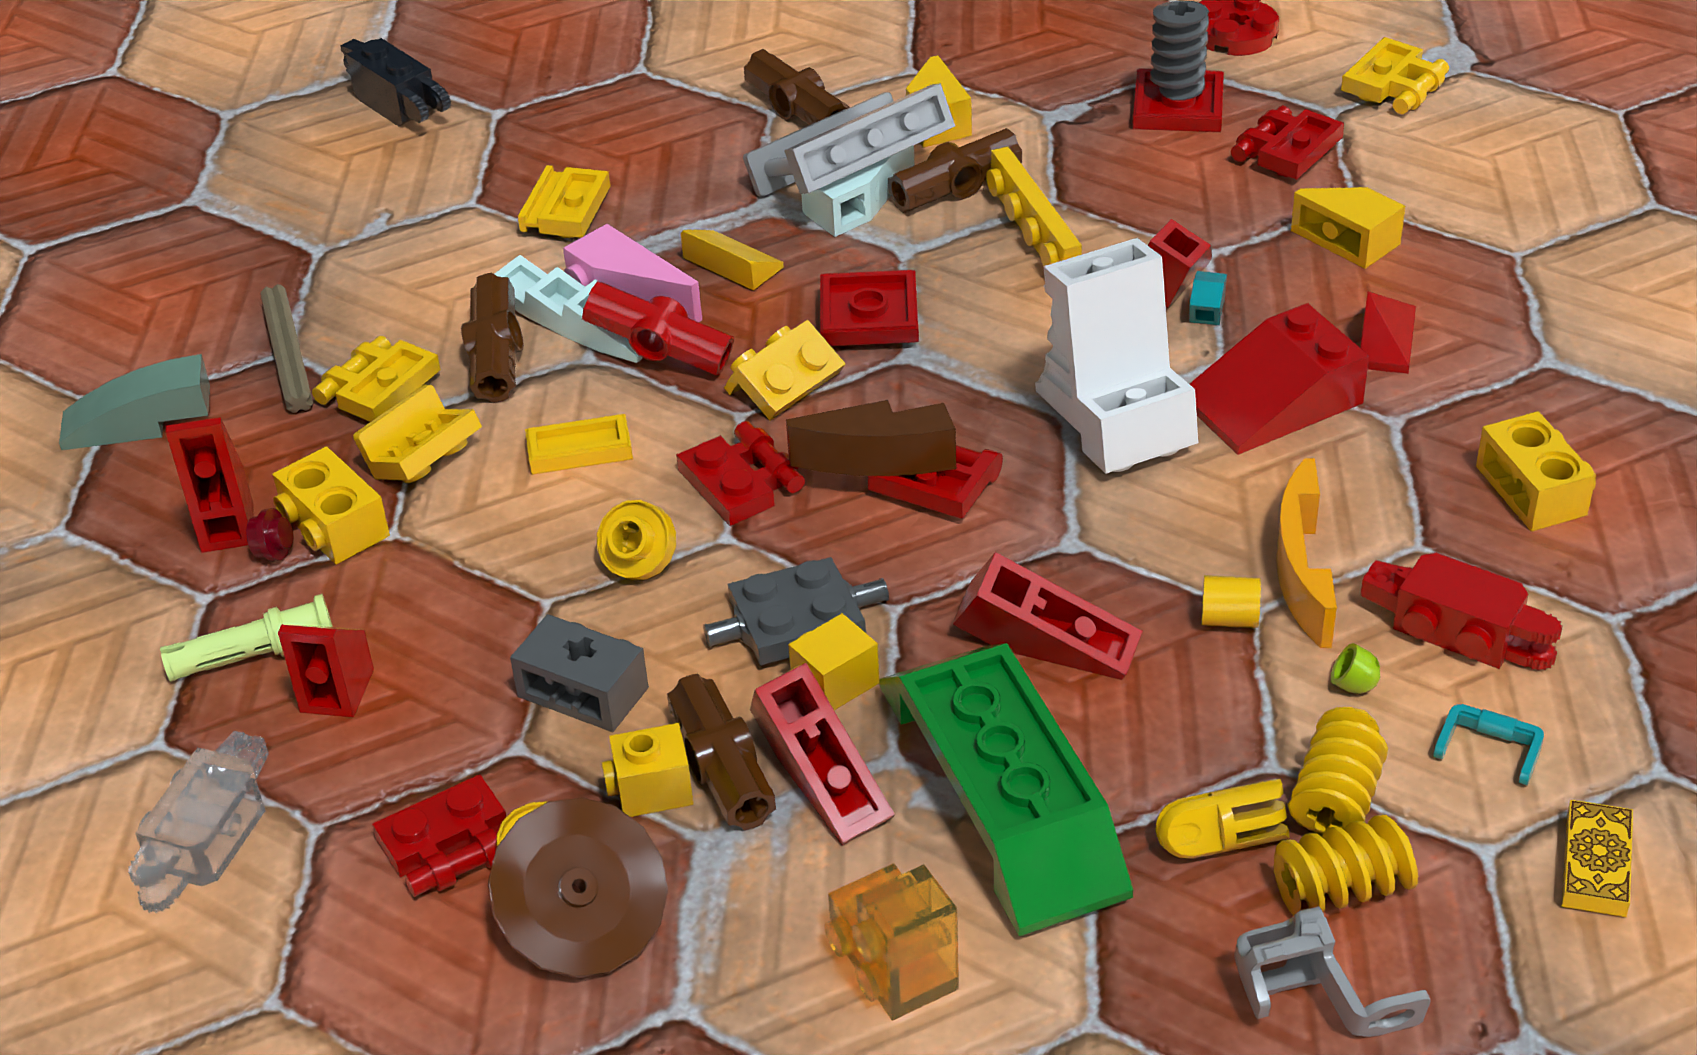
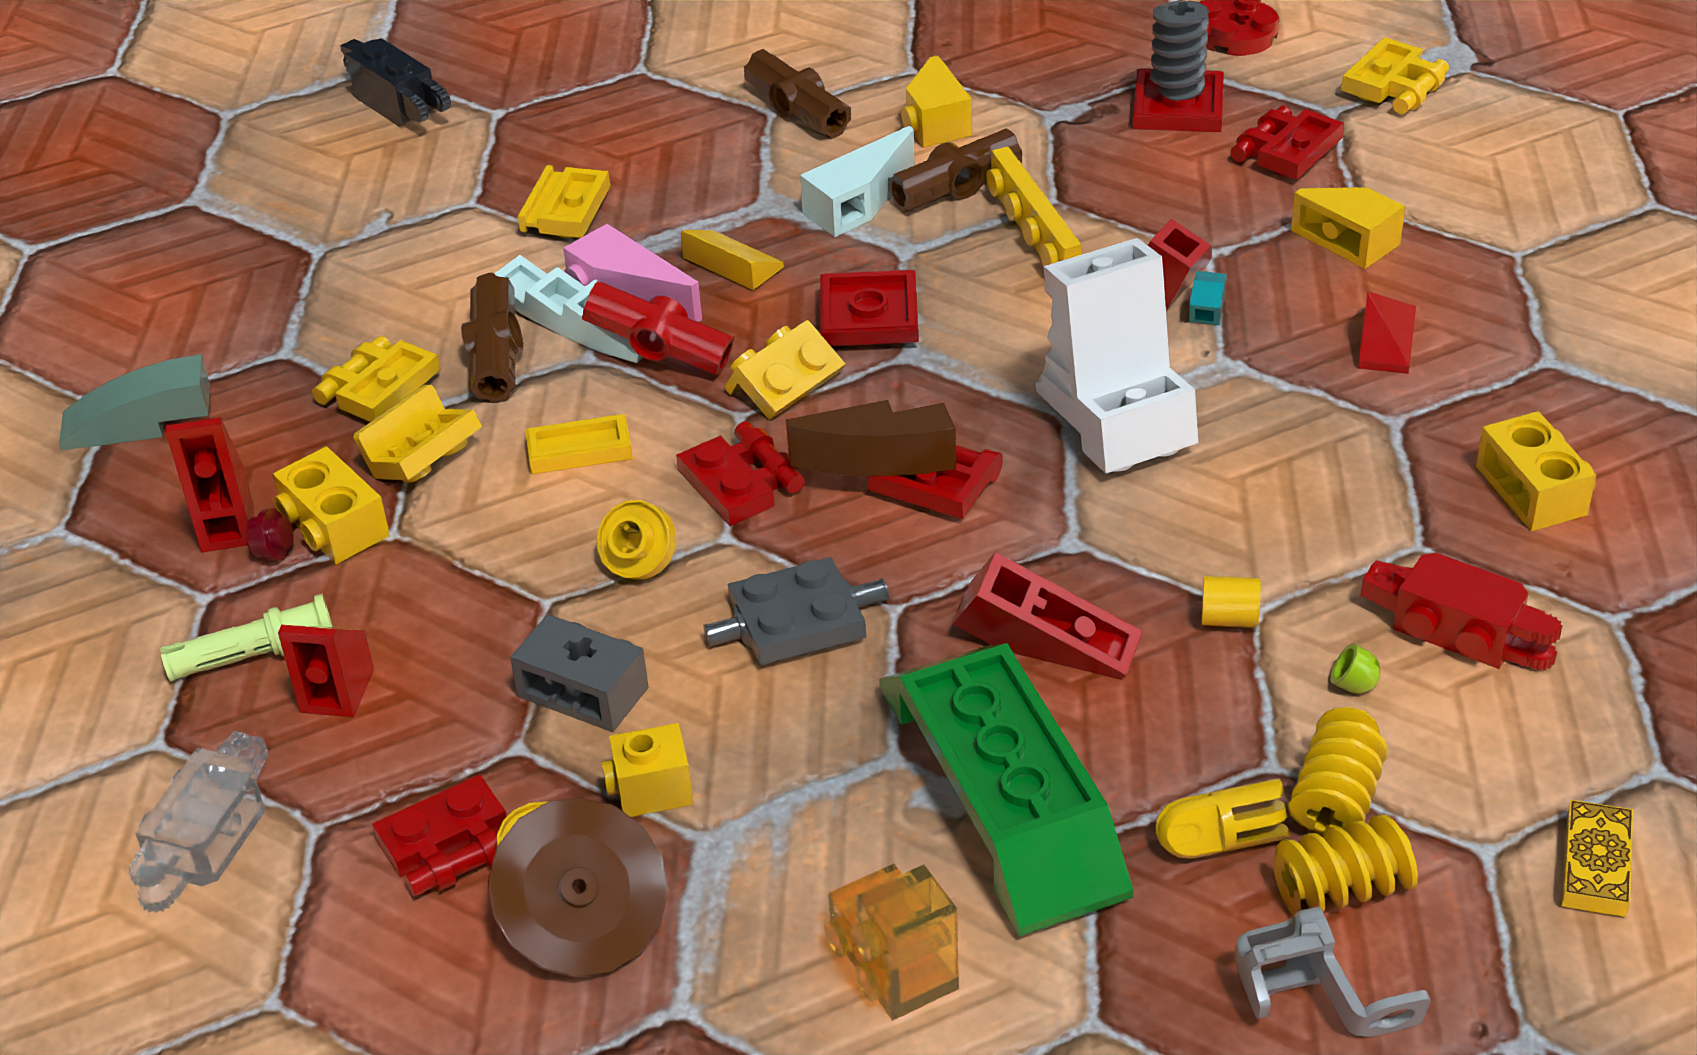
(286, 349): dark tan axle -> none
(721, 752): reddish brown piece -> none
(819, 753): red slope -> none
(840, 659): yellow brick -> none
(848, 141): light grey fence -> none
(1281, 380): red slope -> none
(1305, 590): light orange slope -> none
(1494, 725): teal piece -> none

